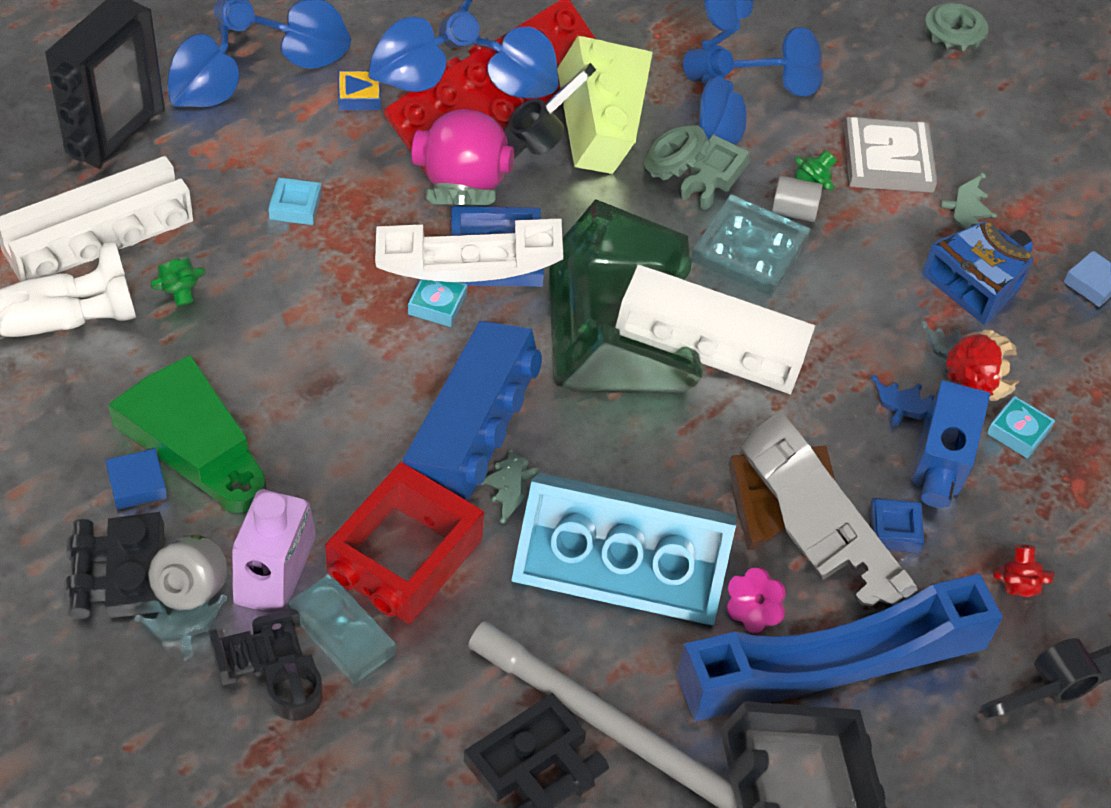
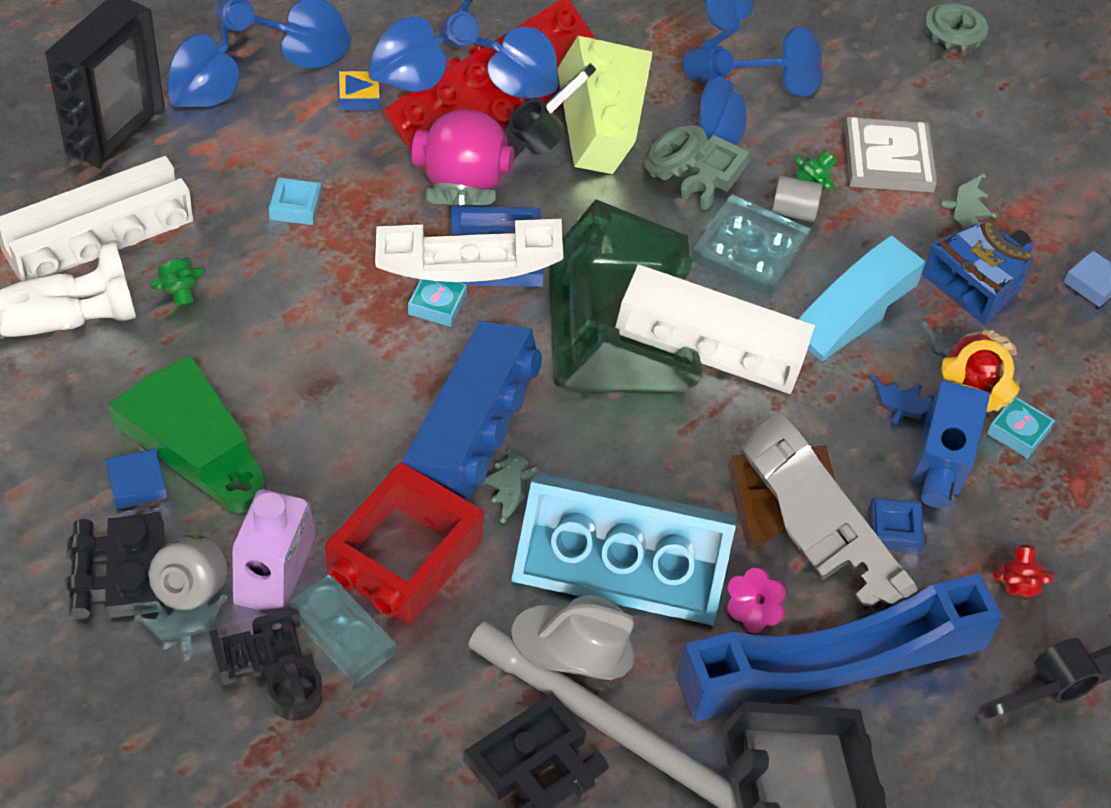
(580, 639): none -> light grey piece
(861, 296): none -> medium azure slope
(1003, 392): none -> yellow piece

